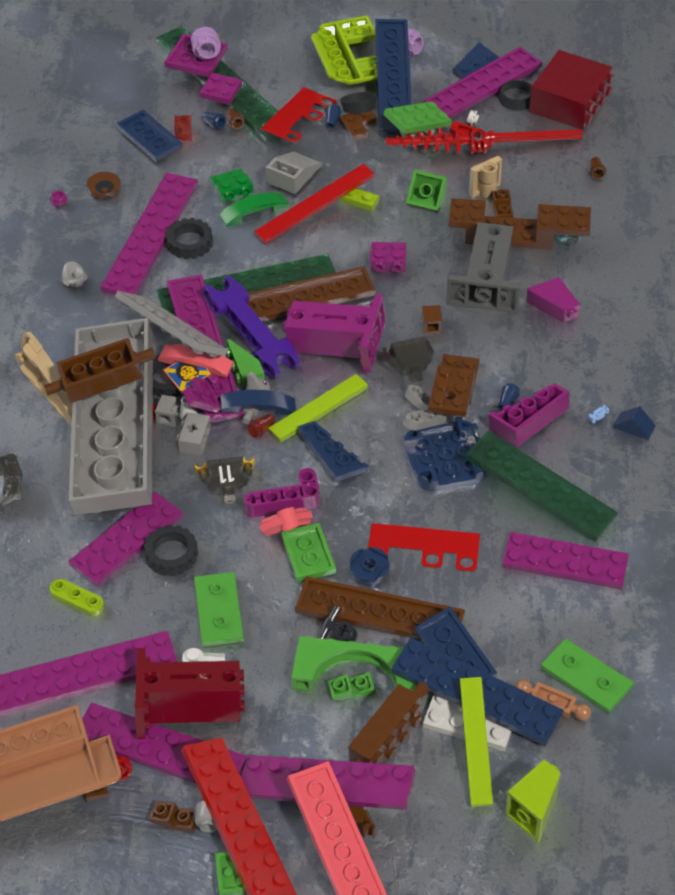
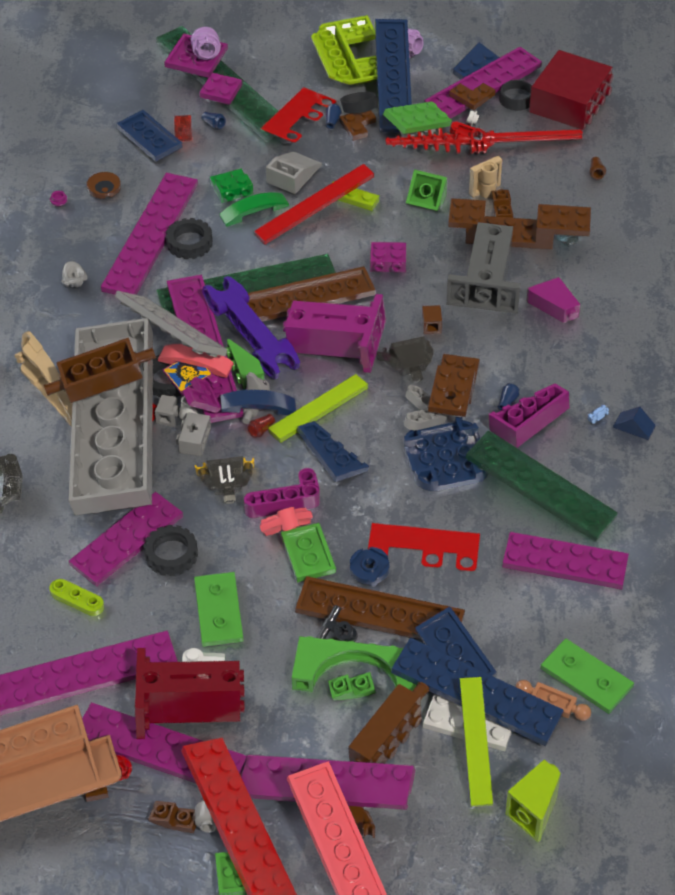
(235, 119): reddish brown cone -> none
(472, 98): none -> reddish brown plate

